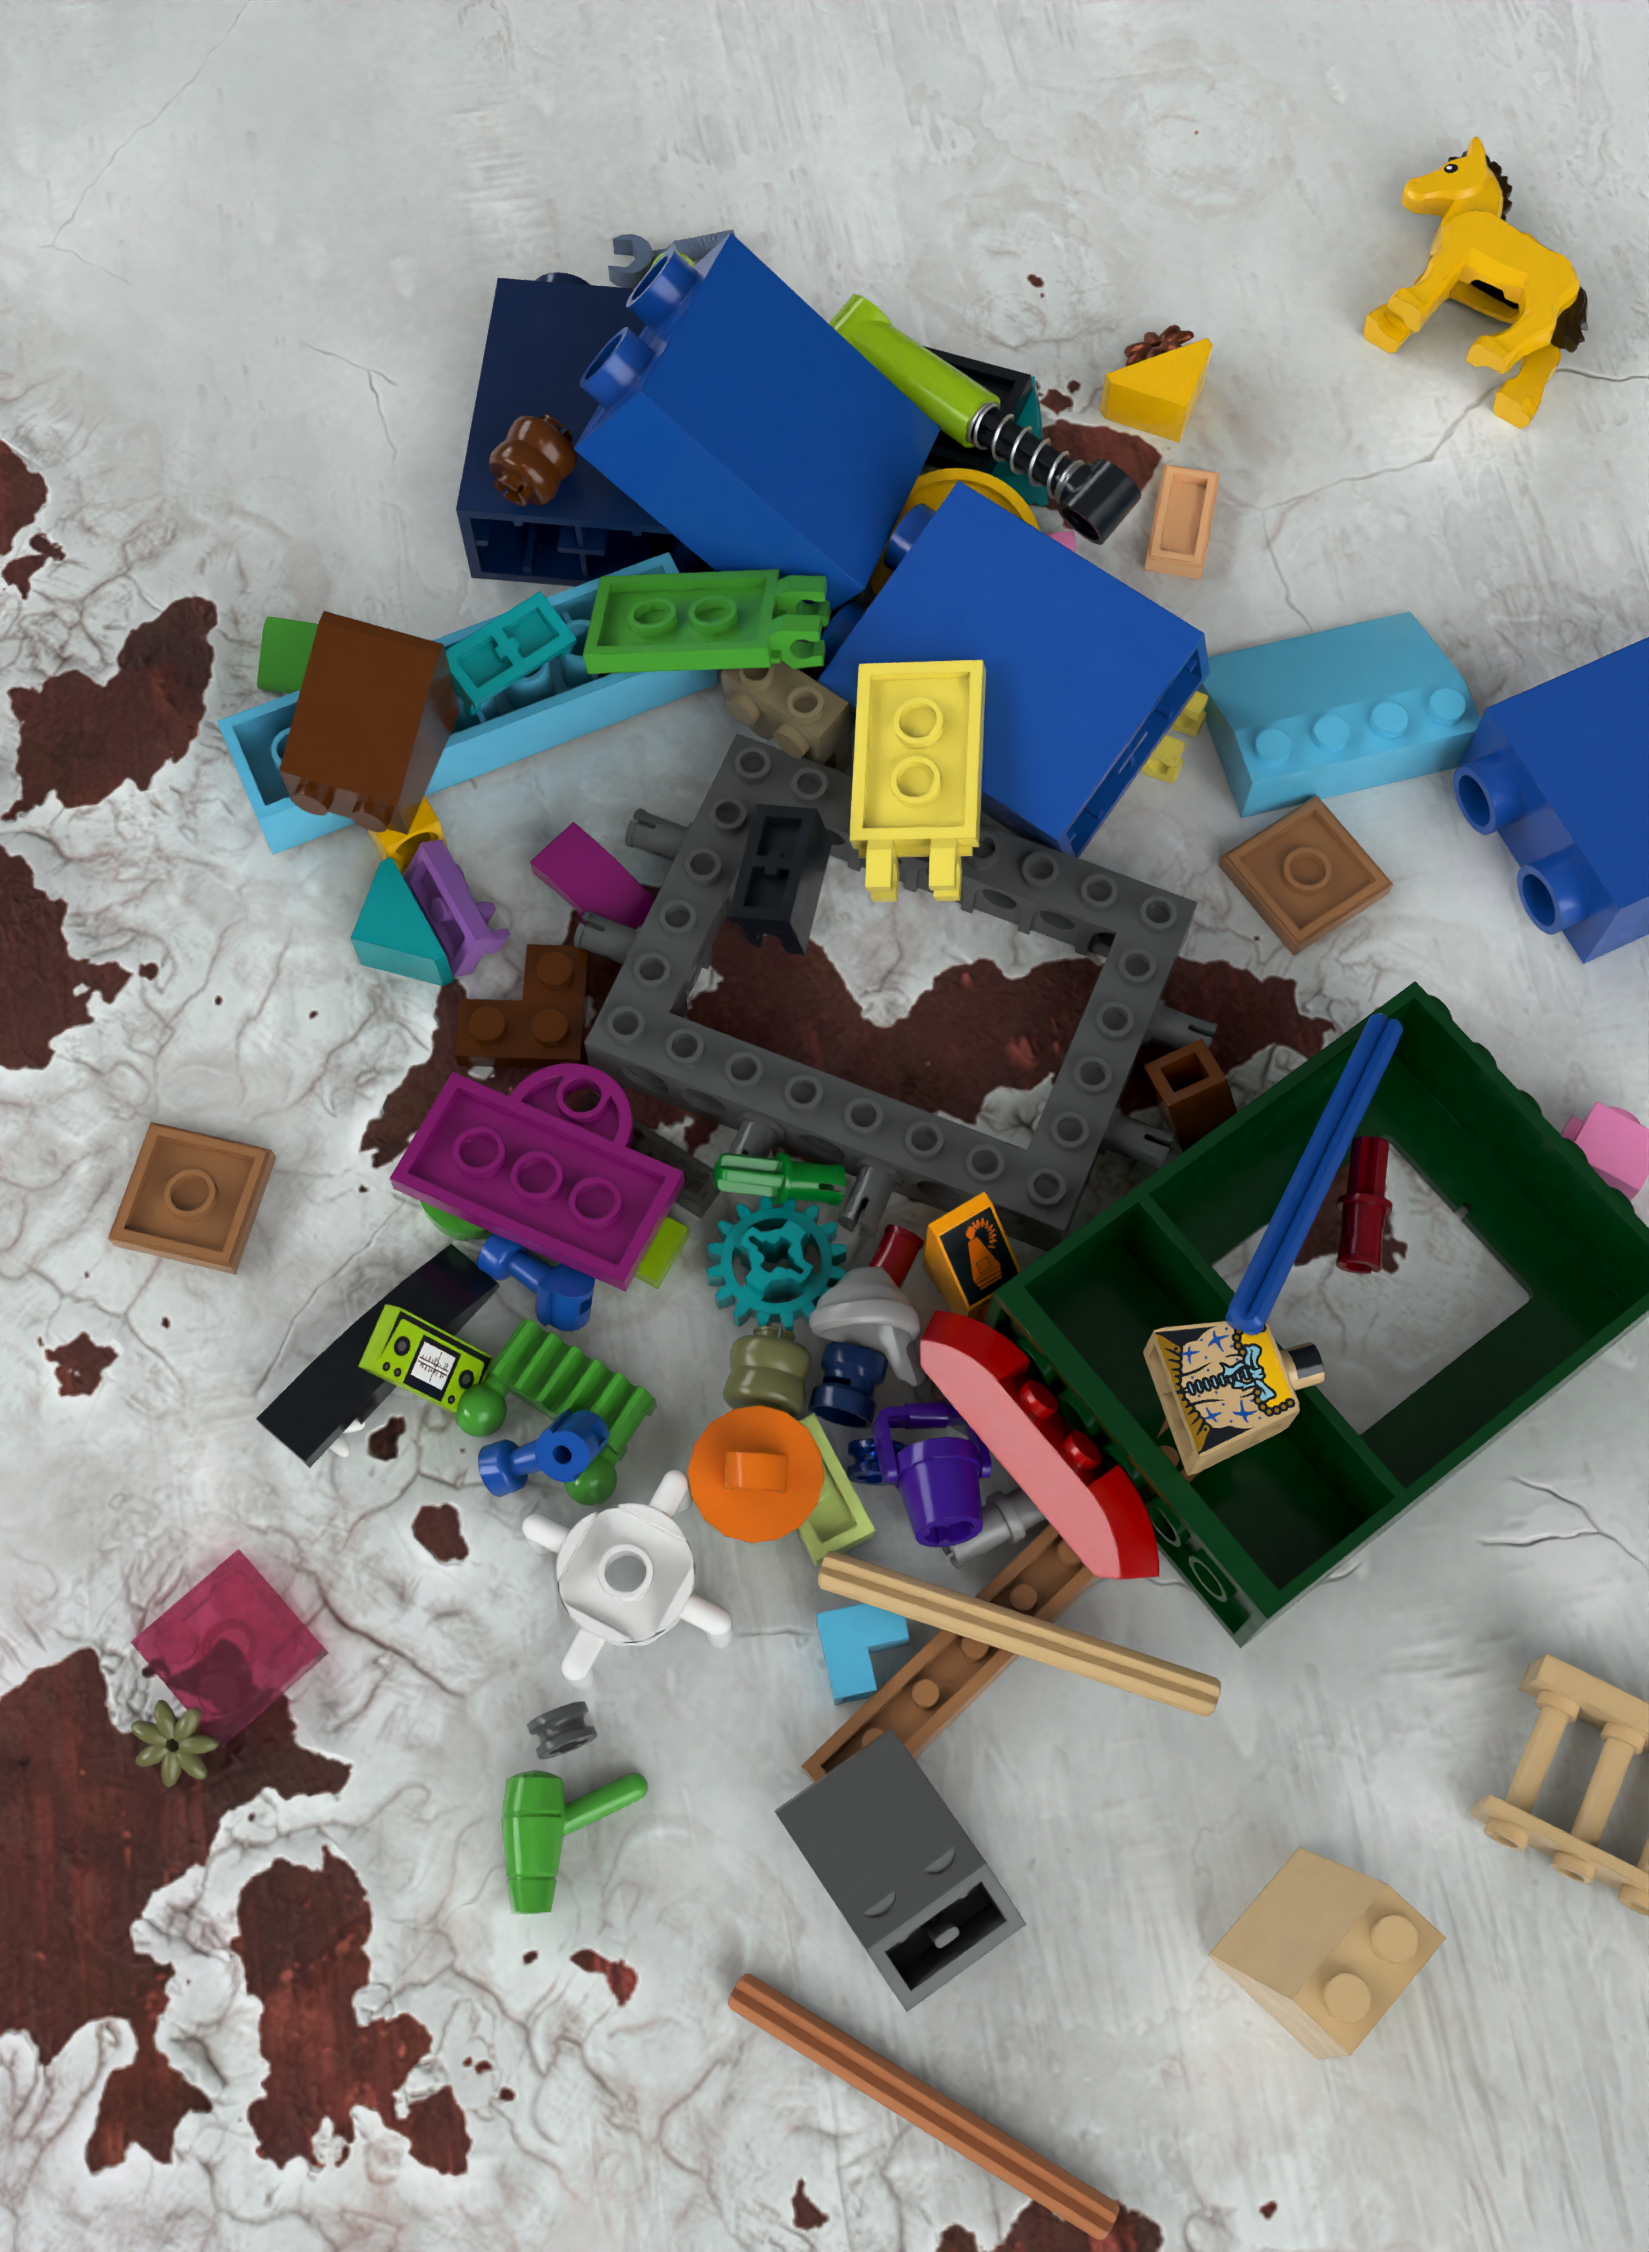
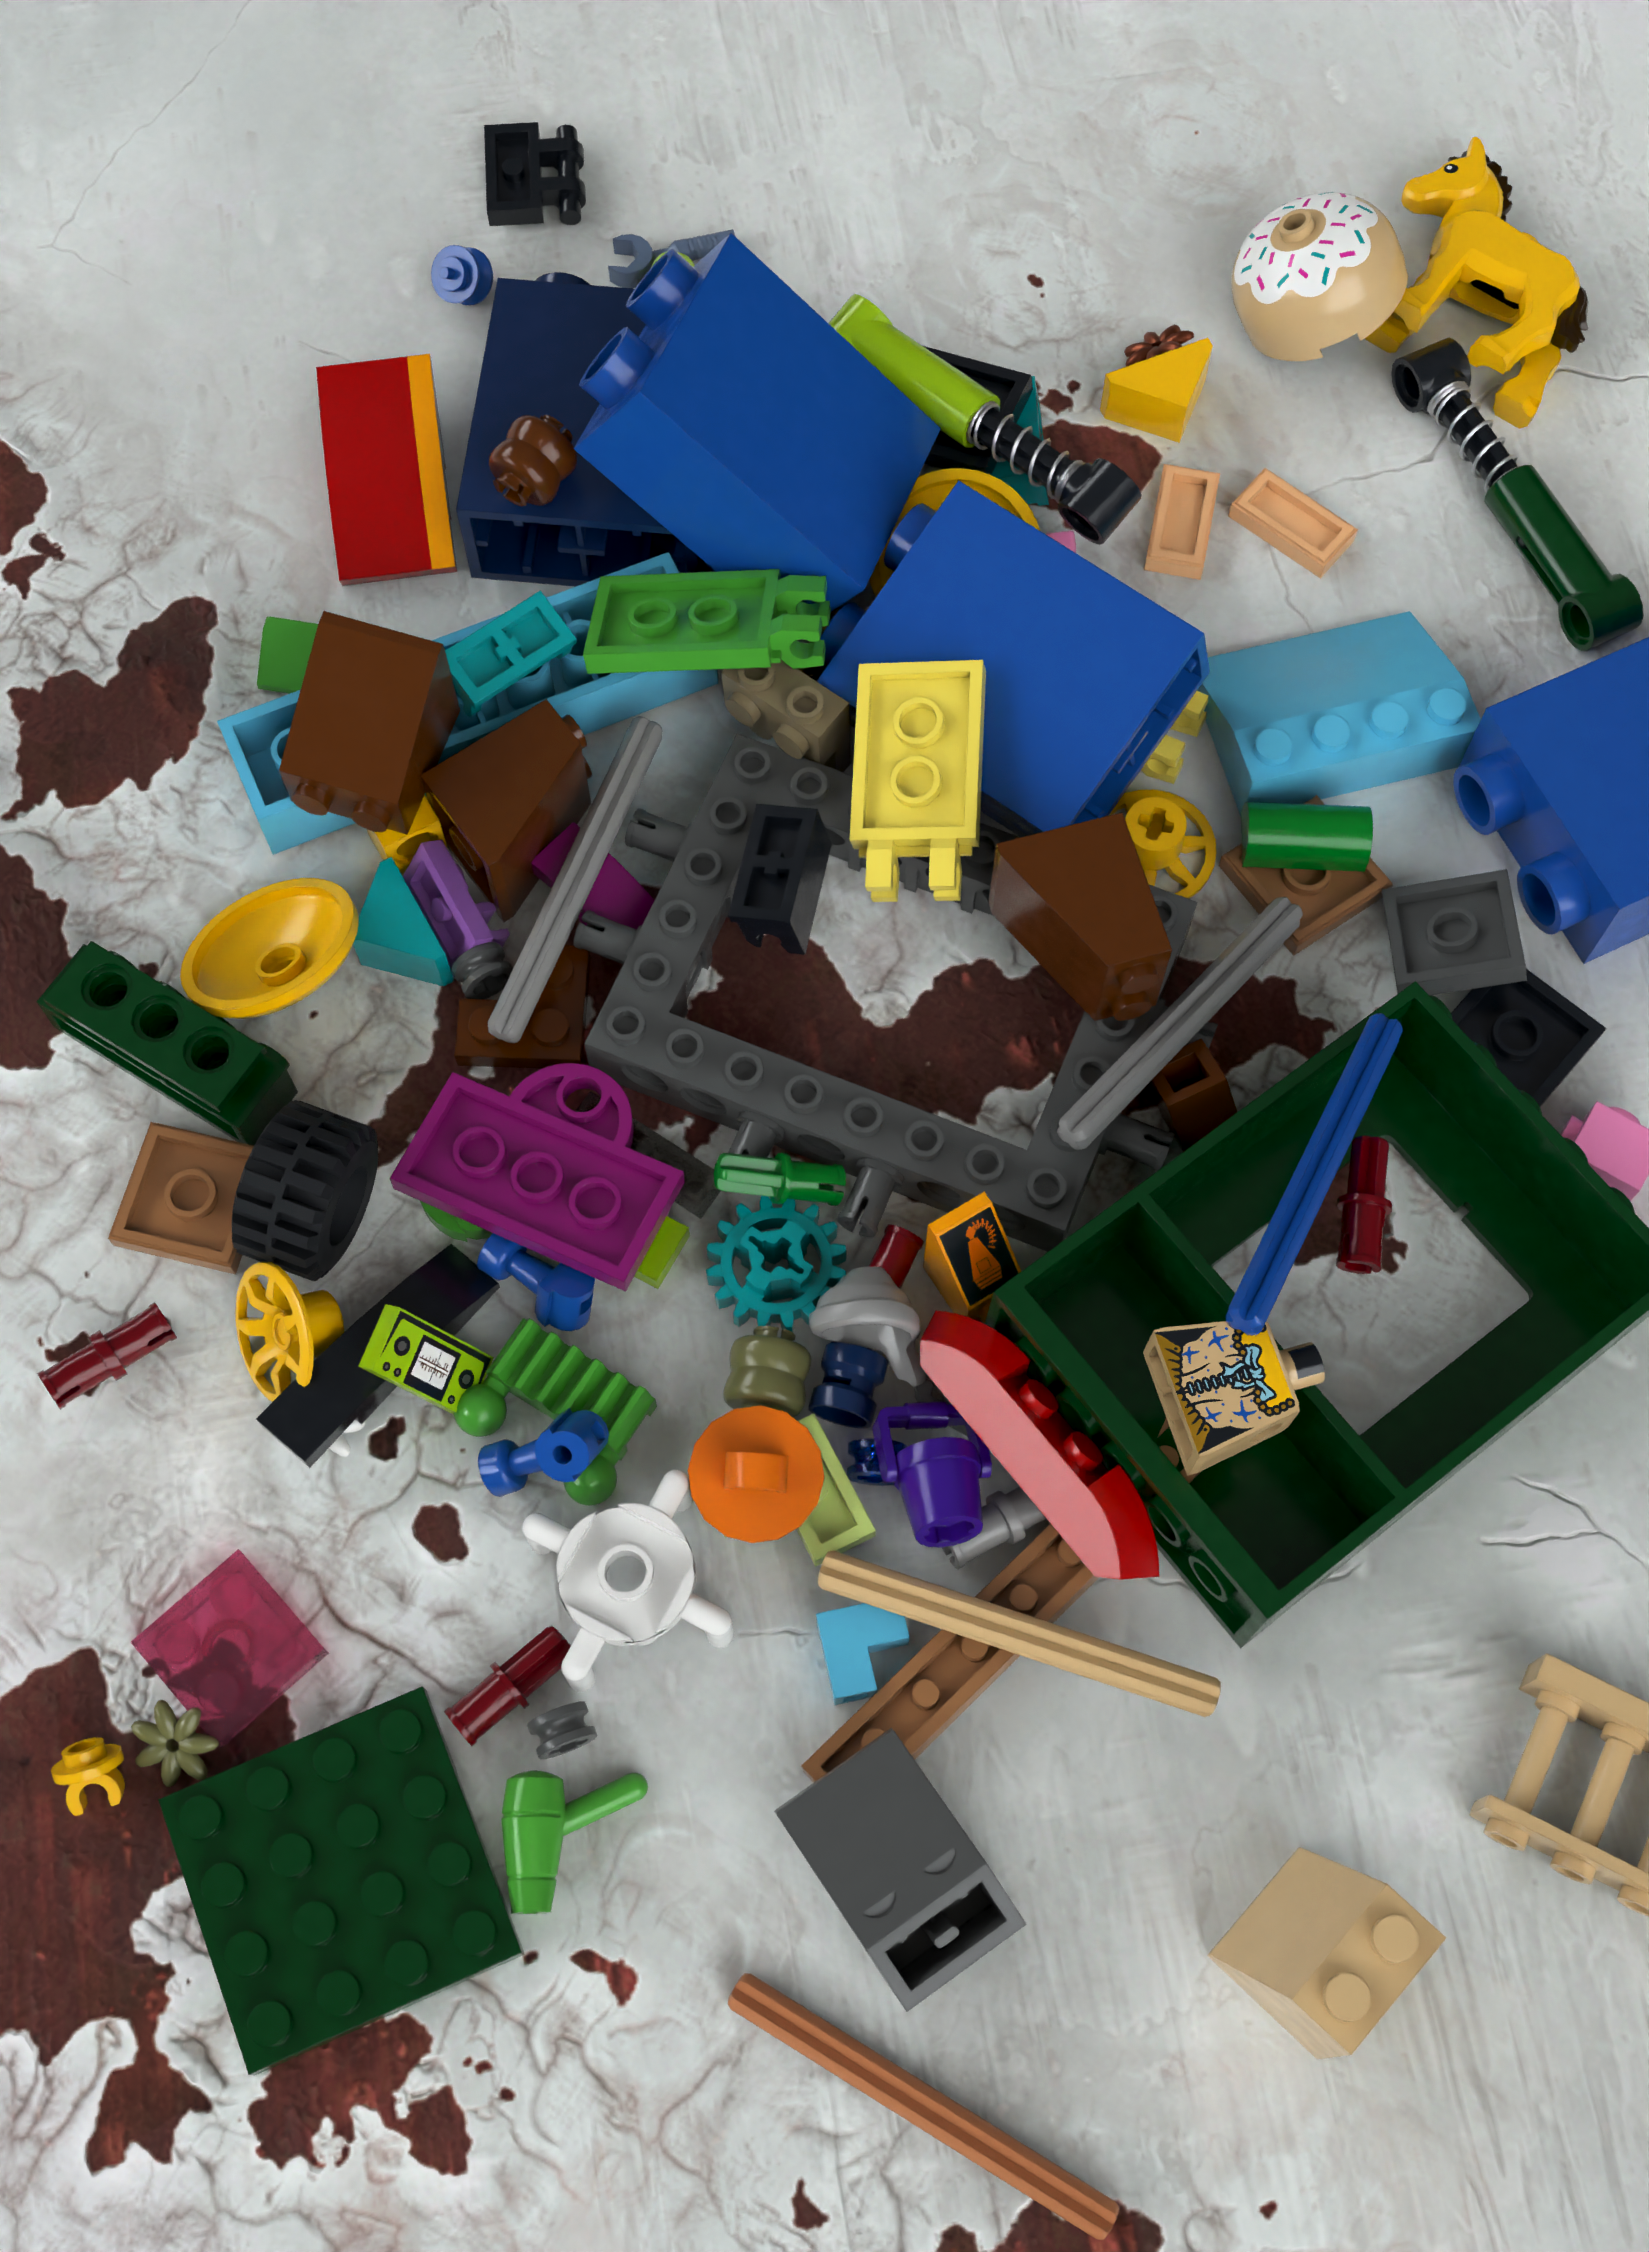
(89, 1763): none -> yellow plate
(107, 1355): none -> dark red pin
(169, 1043): none -> dark green brick
(270, 948): none -> yellow dish
(292, 1325): none -> yellow wheel
(304, 1190): none -> black tyre
(339, 1880): none -> dark green plate
(385, 469): none -> red slope
(462, 275): none -> wheel
(482, 970): none -> dark grey bush
(509, 1685): none -> dark red axle
(511, 800): none -> reddish brown slope
(515, 174): none -> black plate
(575, 881): none -> light grey axle
(1085, 914): none -> reddish brown slope
(1158, 833): none -> yellow wheel
(1178, 1024): none -> light grey axle
(1292, 522): none -> light nougat tile
(1306, 836): none -> green brick
(1317, 275): none -> cylinder
(1455, 933): none -> dark grey plate
(1529, 1032): none -> black plate
(1590, 599): none -> dark green piece

